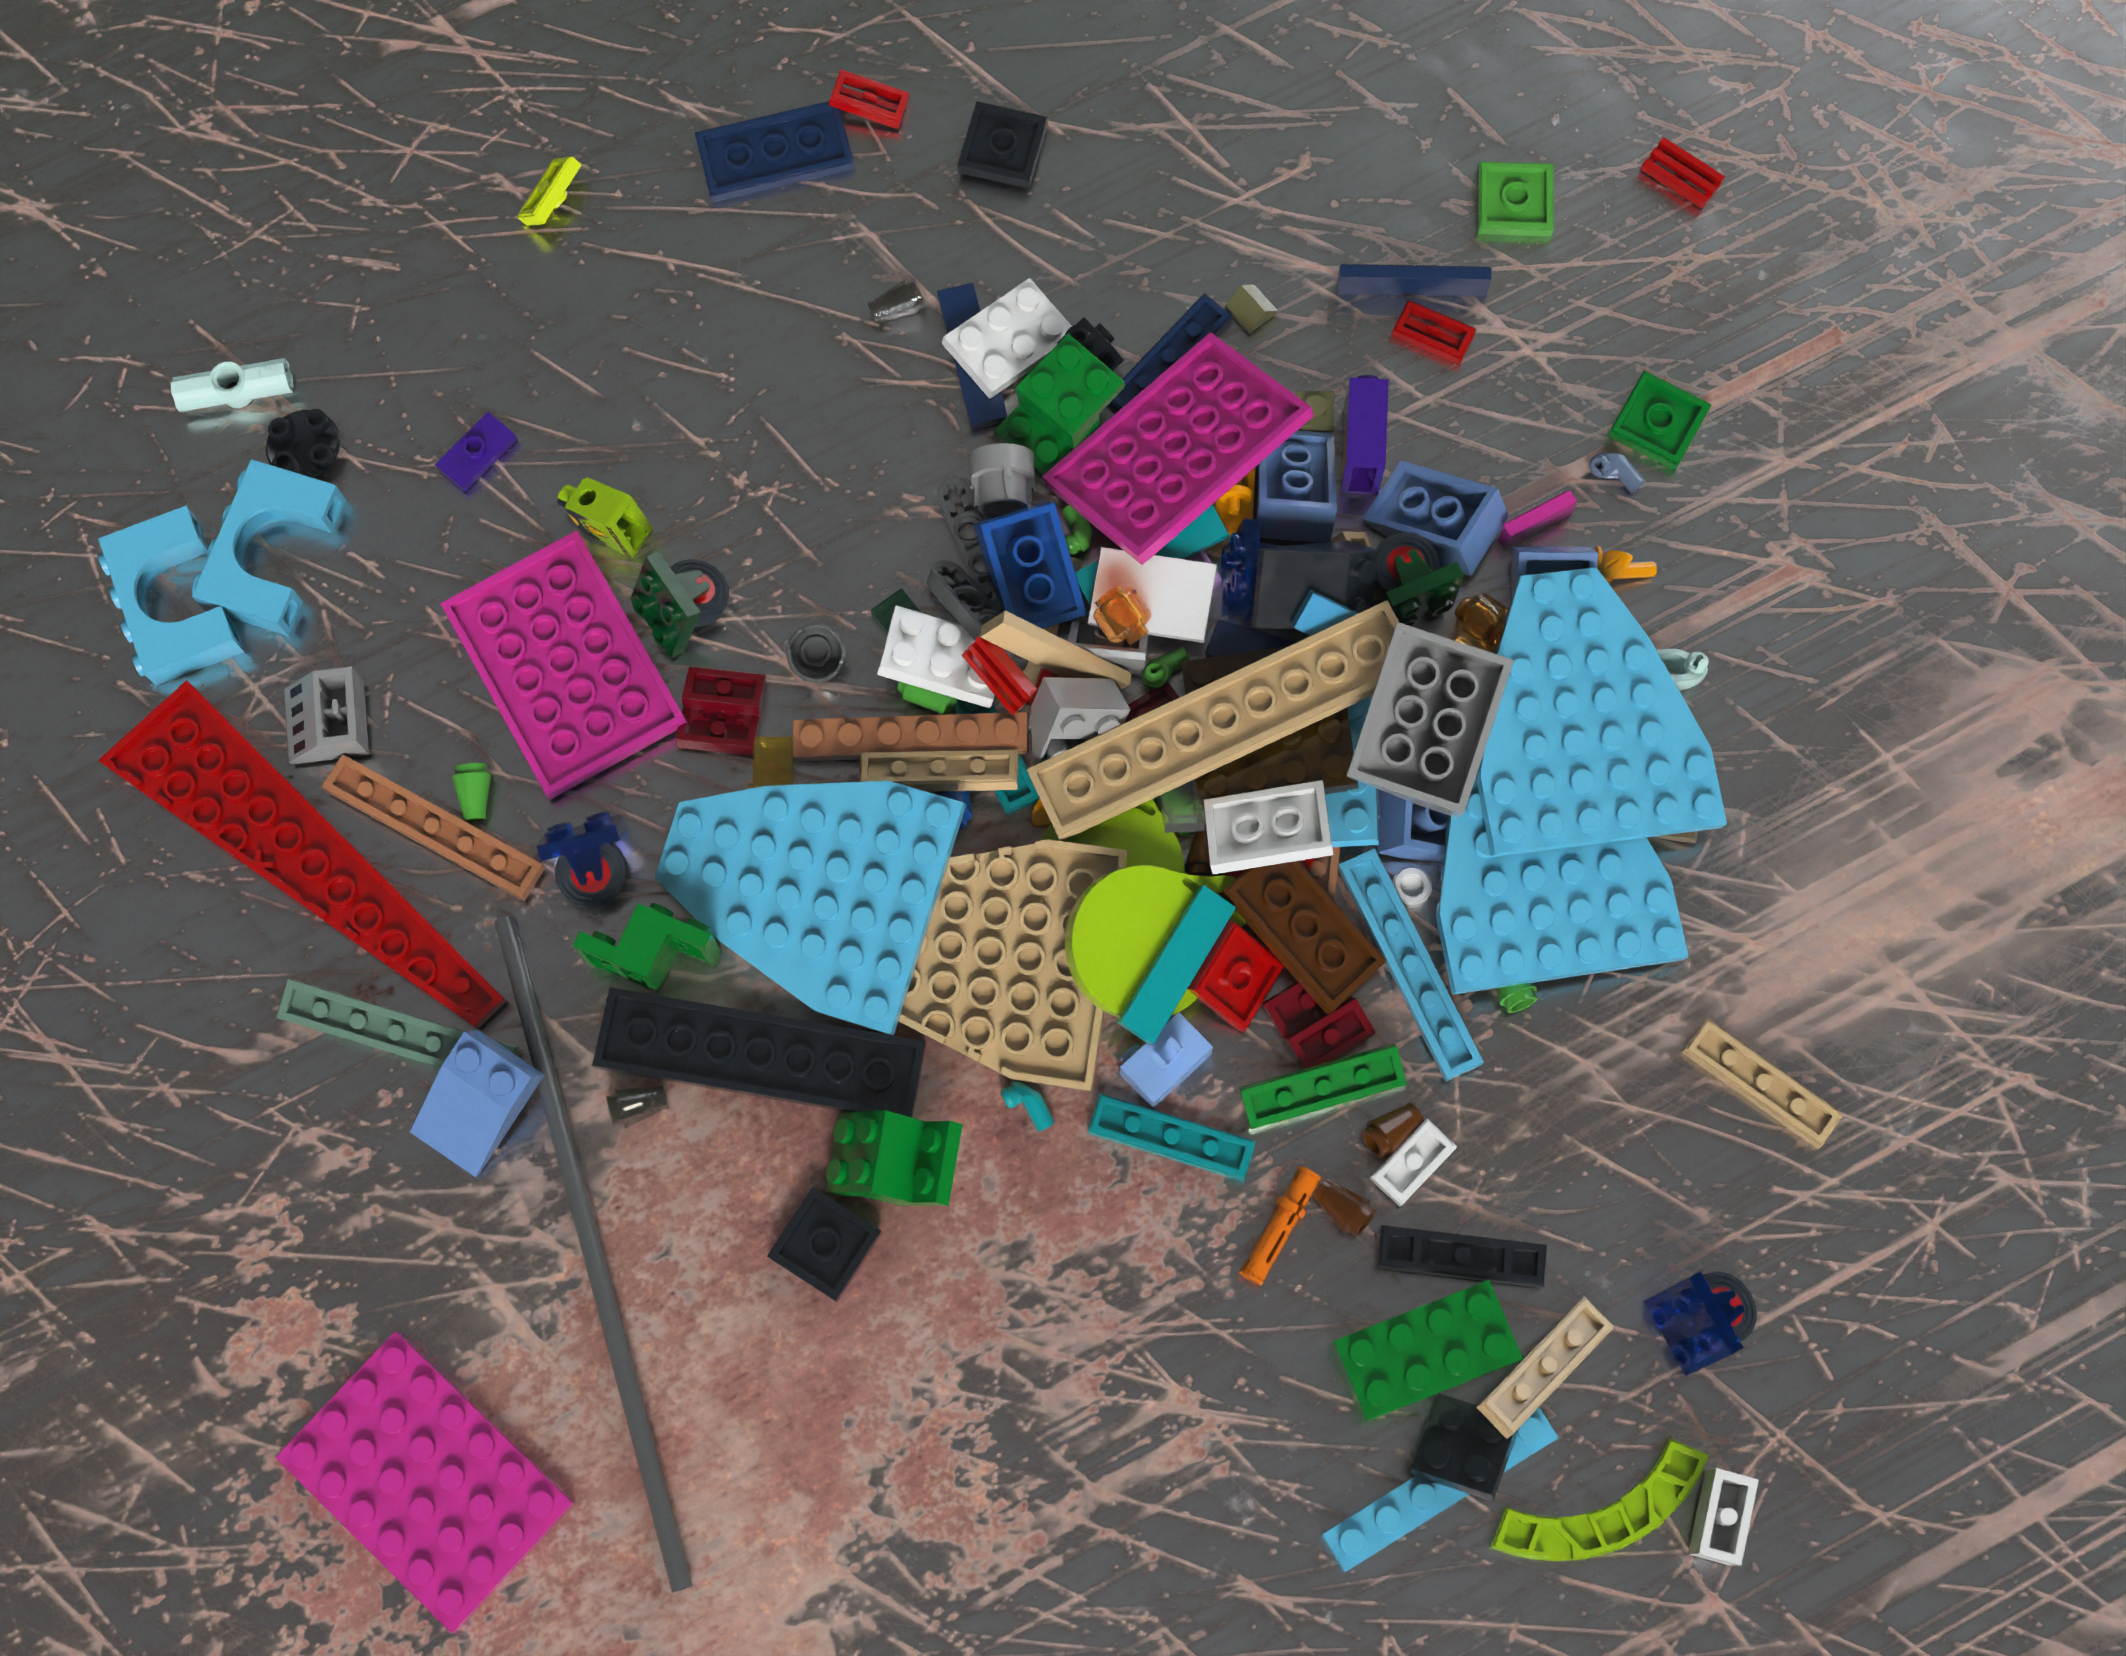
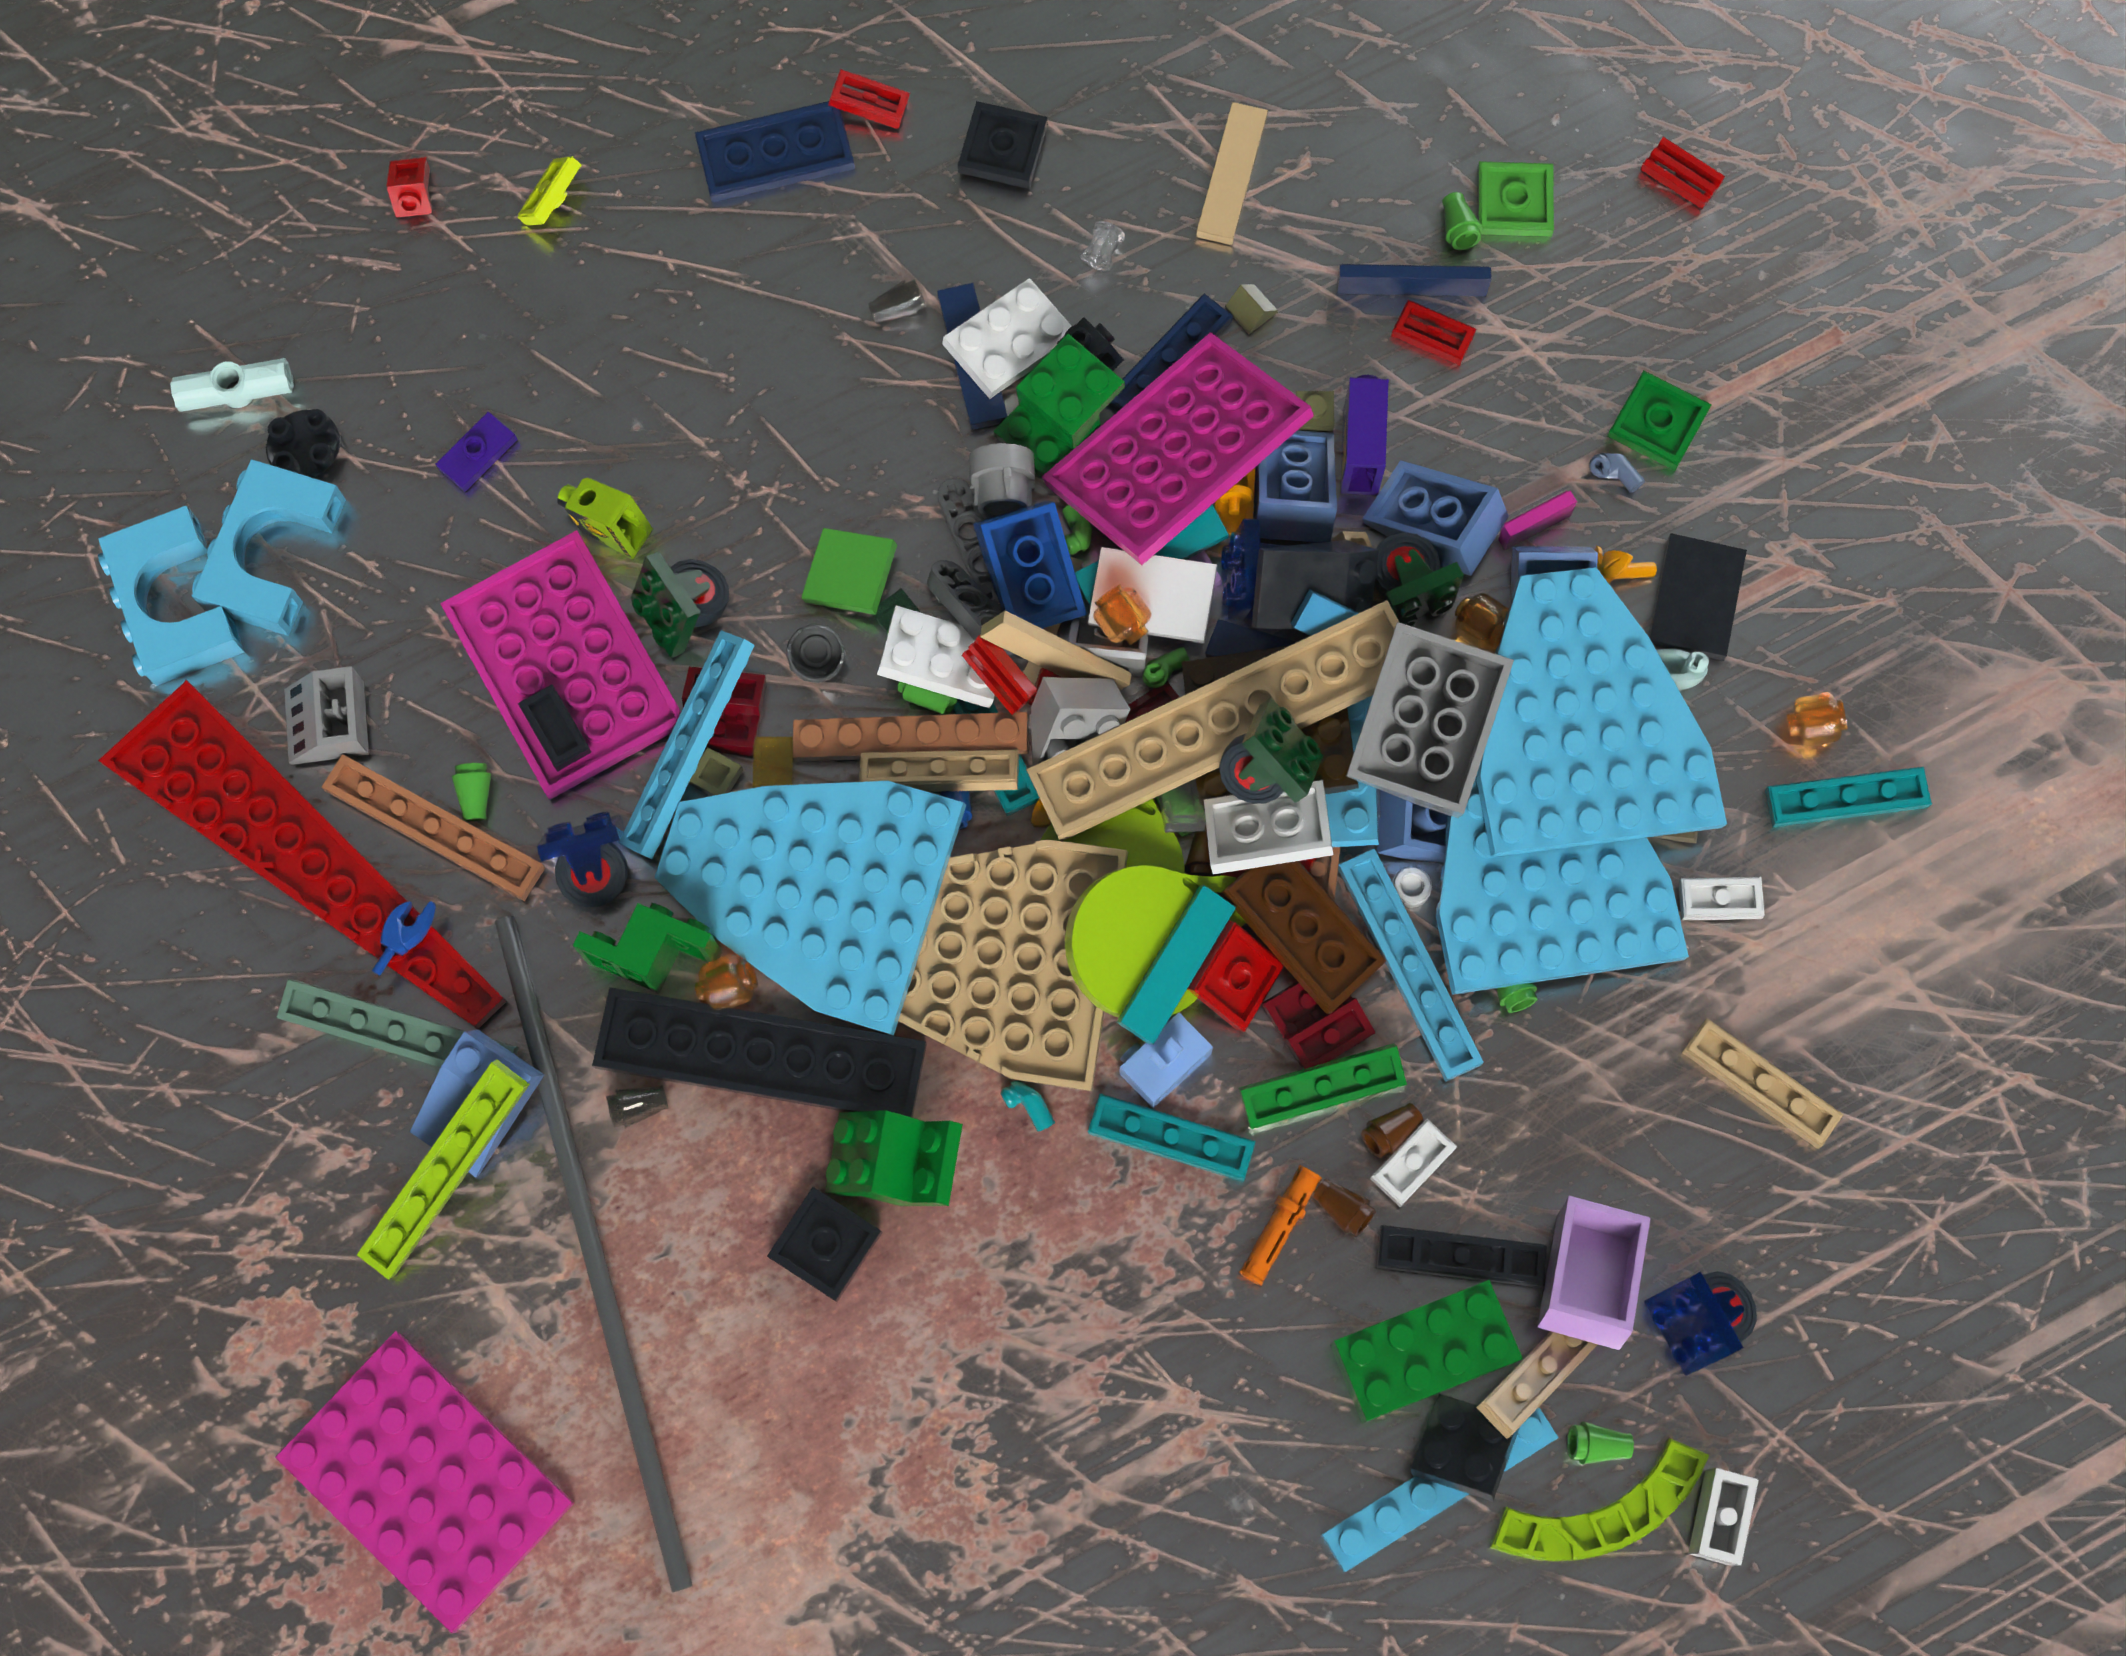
(402, 938): none -> blue hand
(409, 187): none -> red bracket
(443, 1169): none -> lime plate
(554, 727): none -> black tile
(686, 744): none -> medium azure plate
(715, 773): none -> olive plate
(726, 982): none -> clear orange head
(849, 571): none -> bright green tile
(1102, 246): none -> clear bush
(1232, 173): none -> tan tile
(1270, 758): none -> dark green plate
(1461, 224): none -> bright green cone
(1594, 1273): none -> lavender piece
(1596, 1443): none -> bright green cone
(1697, 596): none -> black tile
(1721, 898): none -> white plate
(1817, 719): none -> clear orange head
(1848, 797): none -> teal tile

